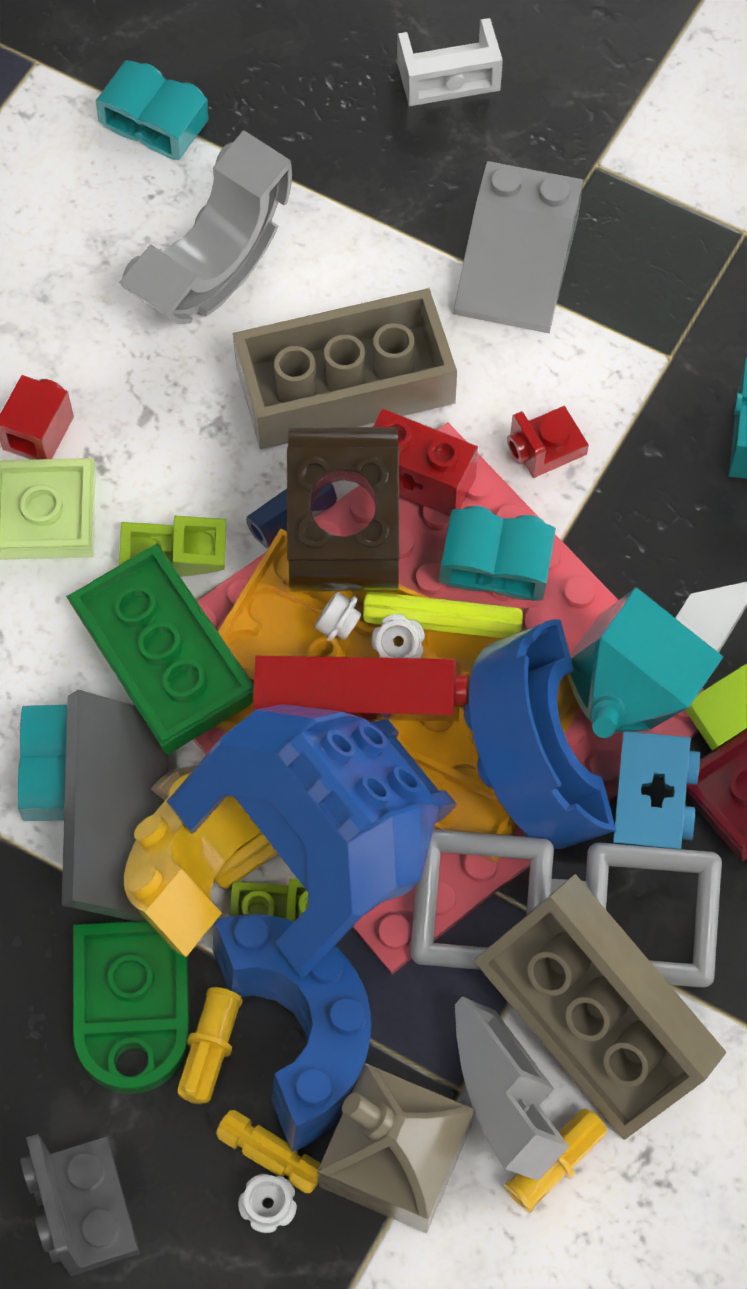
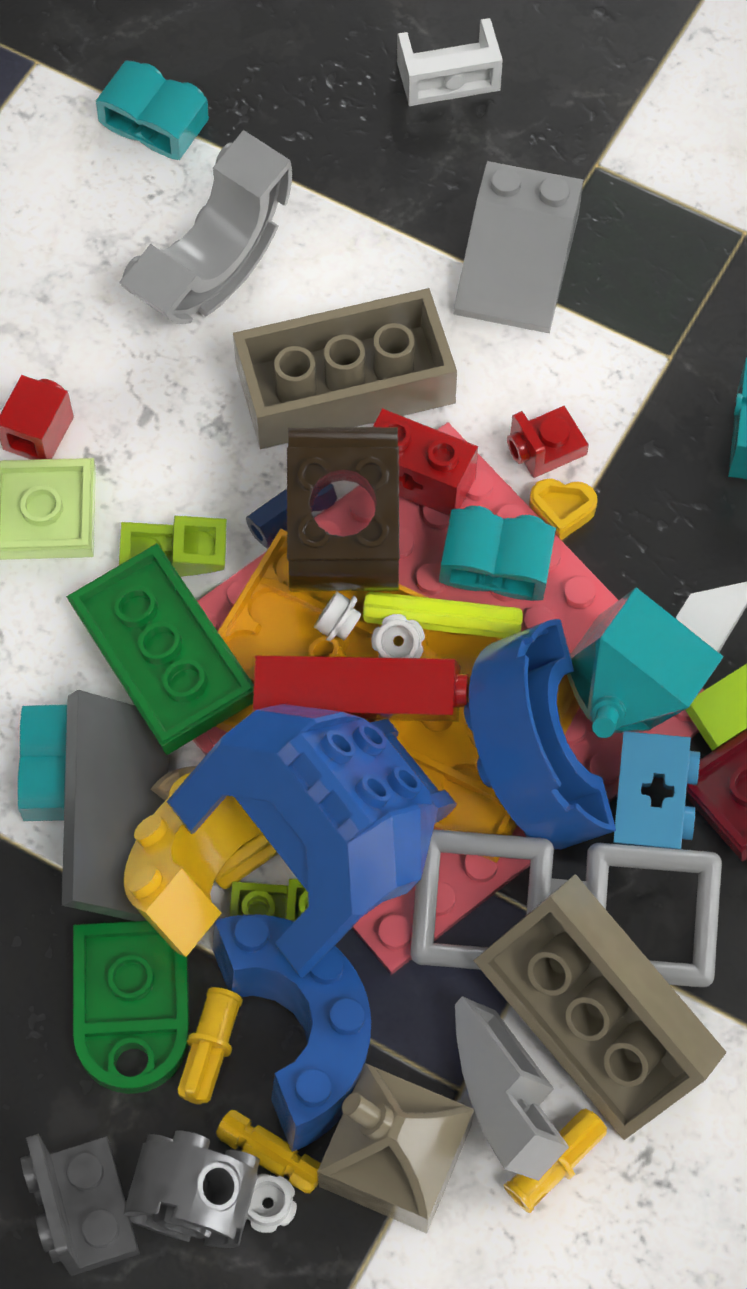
(192, 1190): none -> flat silver brick
(563, 505): none -> yellow tile

